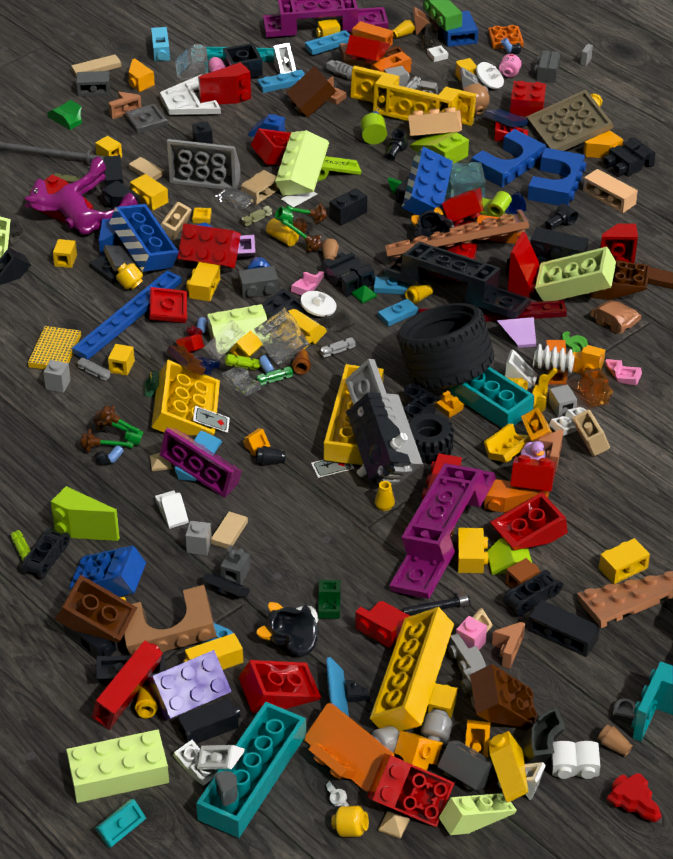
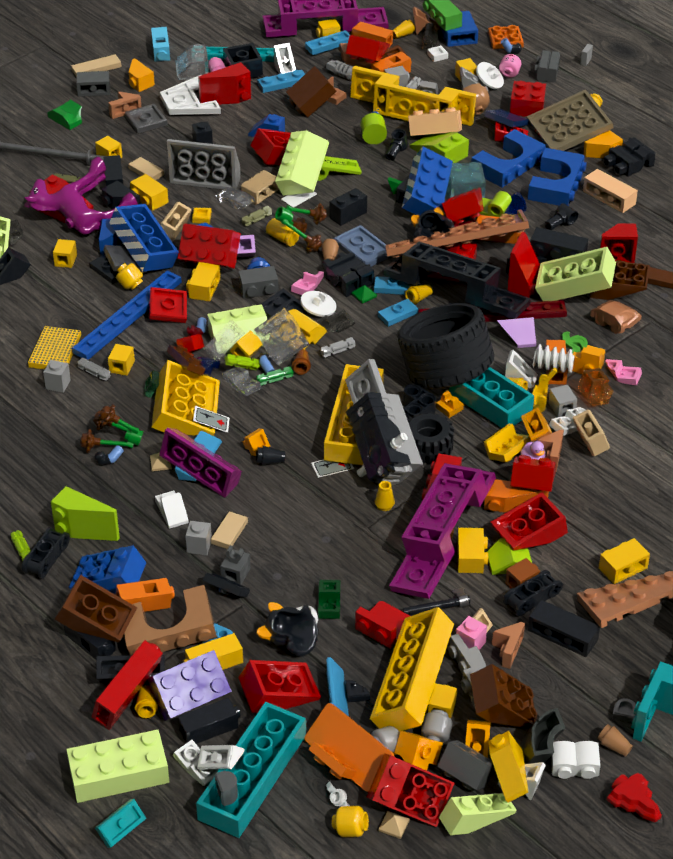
(152, 594): none -> orange brick
(363, 245): none -> sand blue tile

